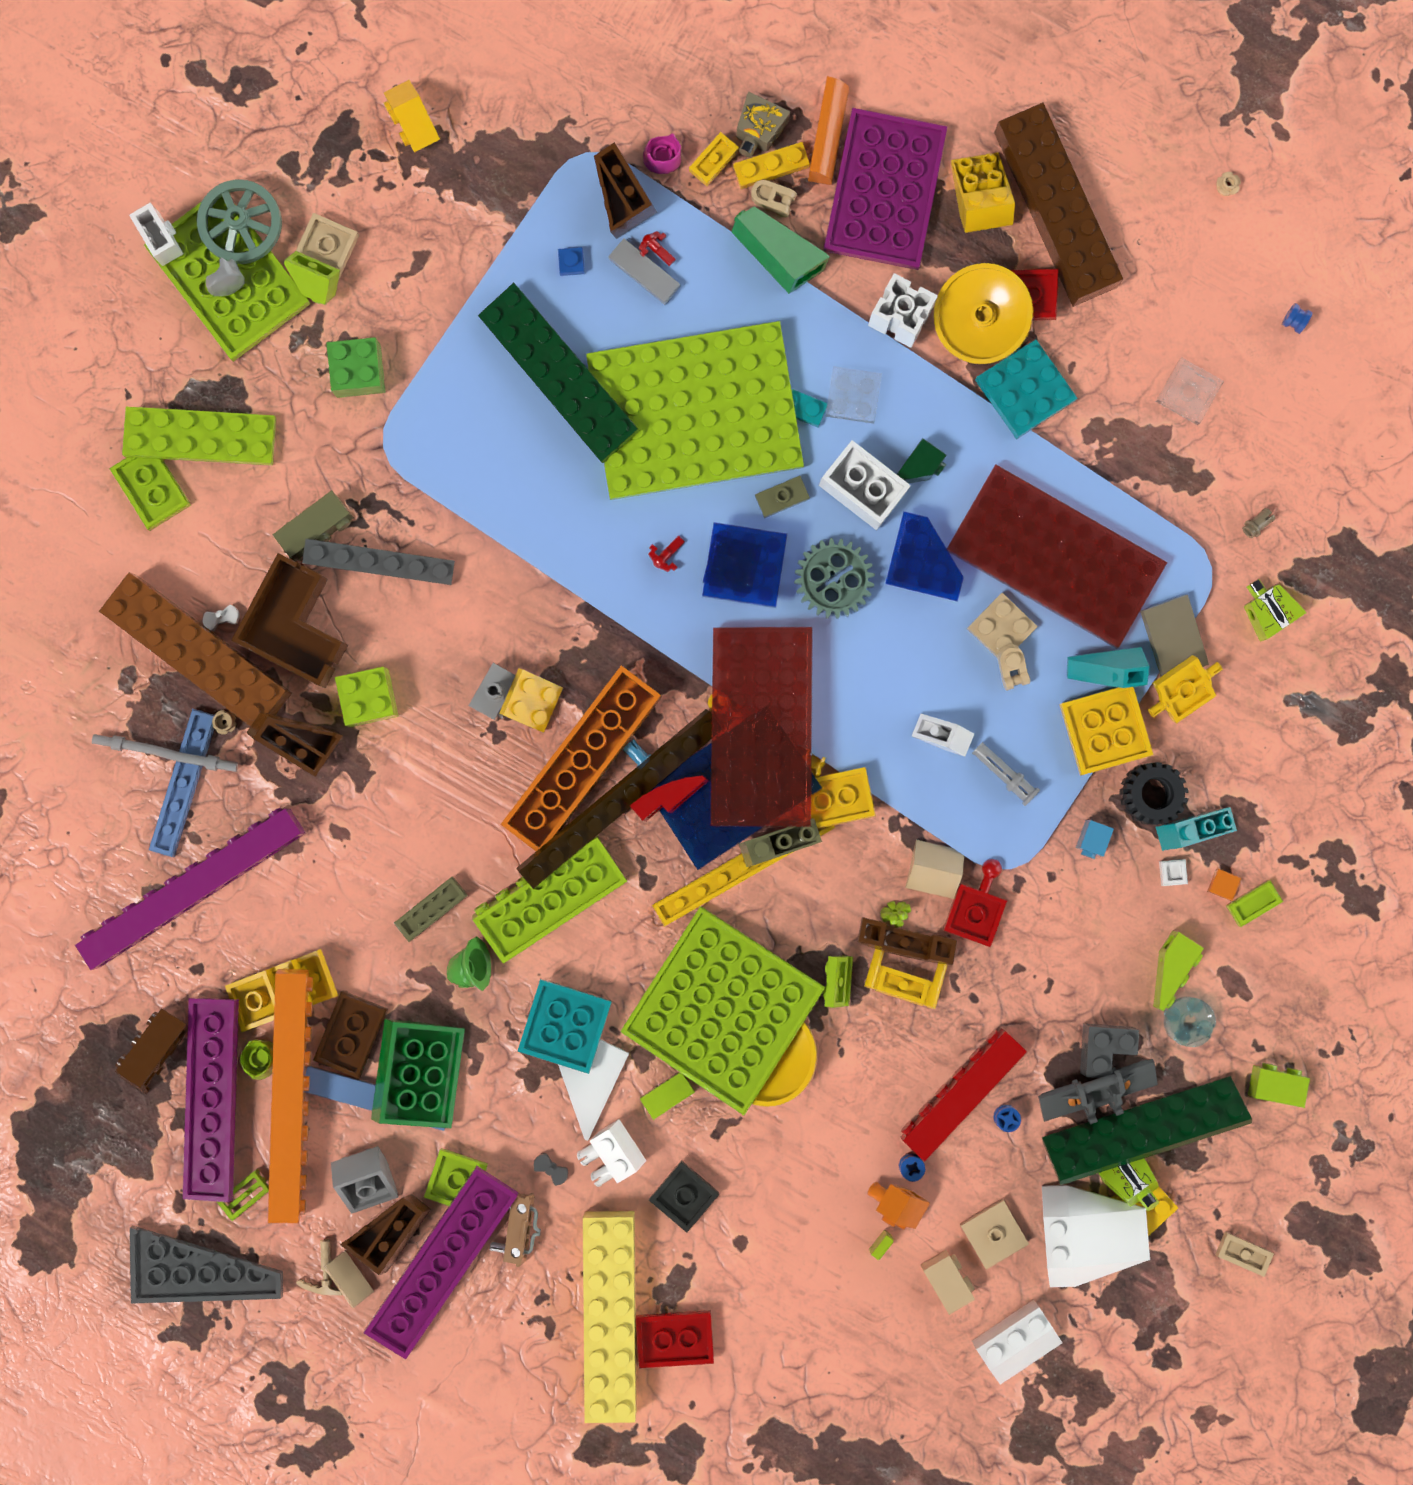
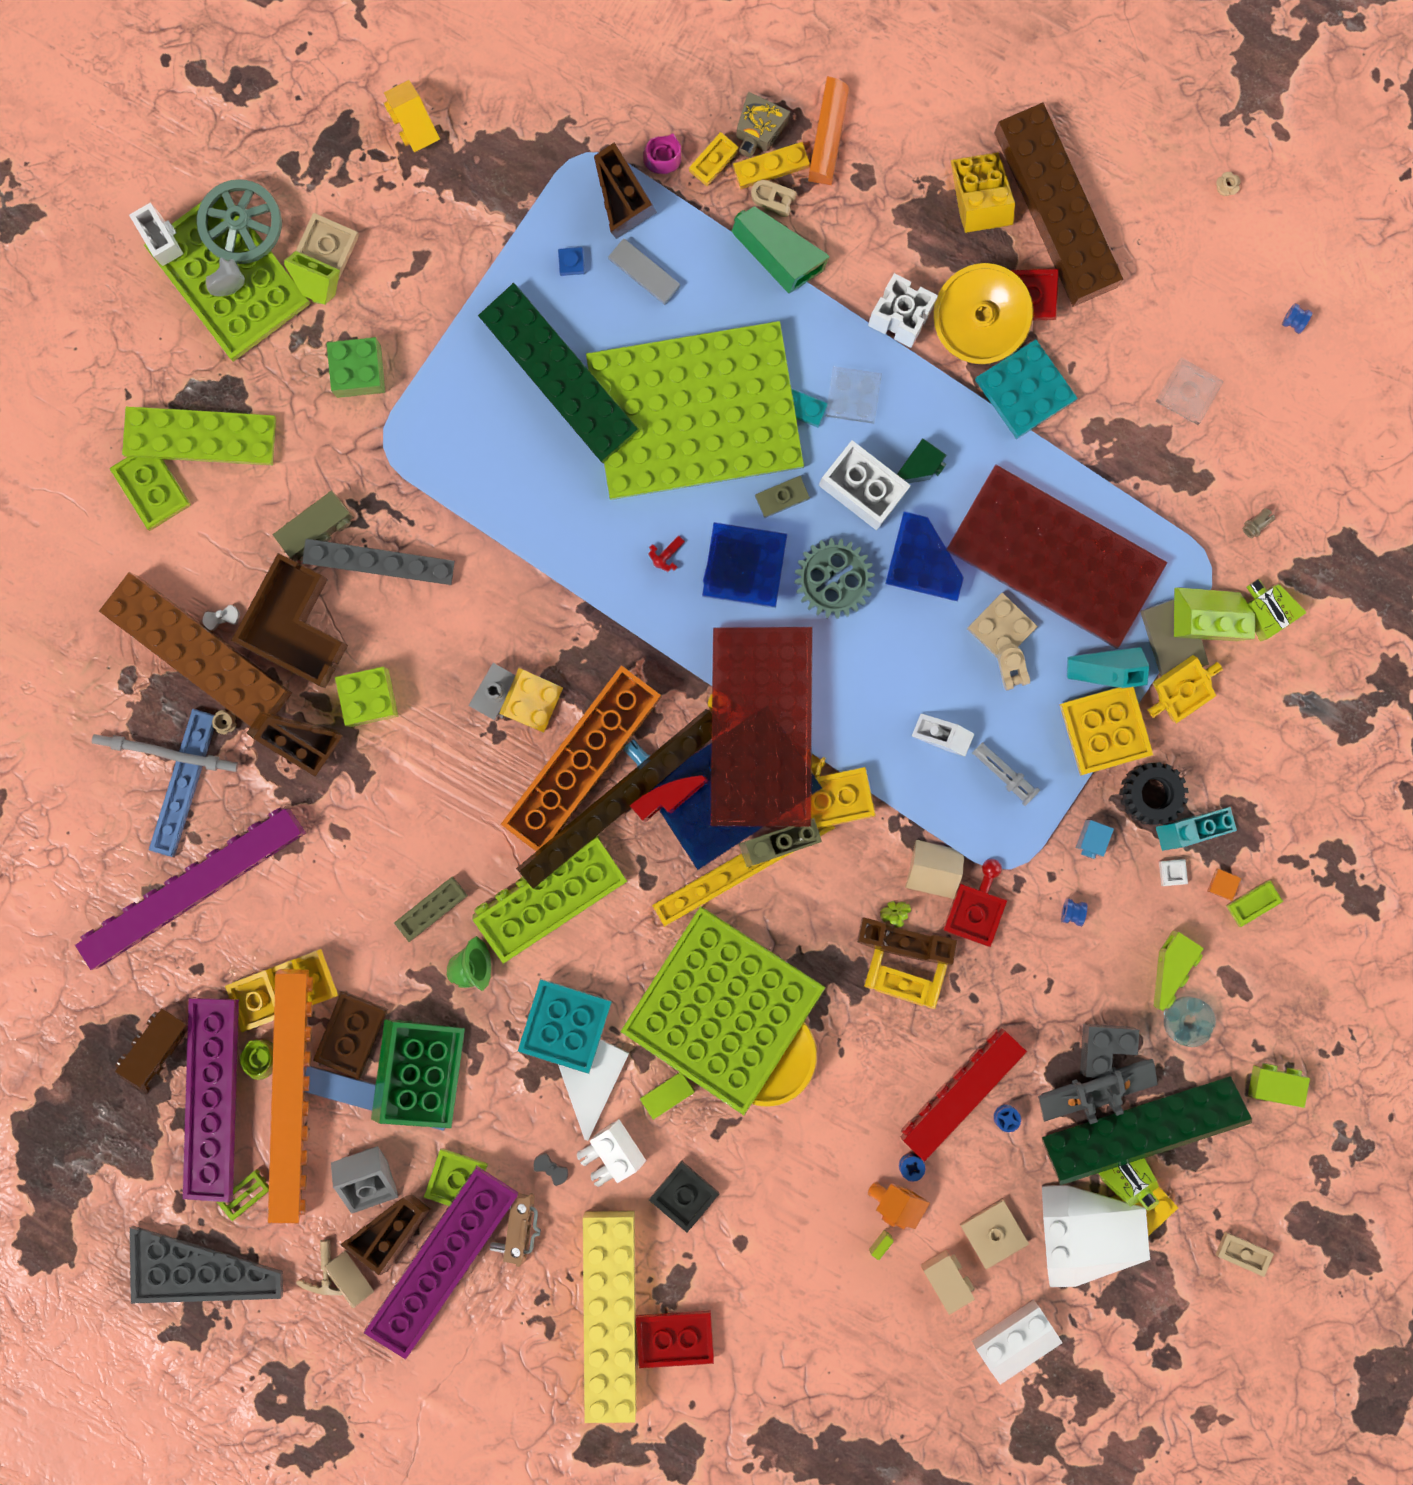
(650, 241): red piece -> none
(838, 981): lime plate -> none
(885, 189): magenta plate -> none
(1074, 912): none -> blue wheel
(1212, 615): none -> lime slope

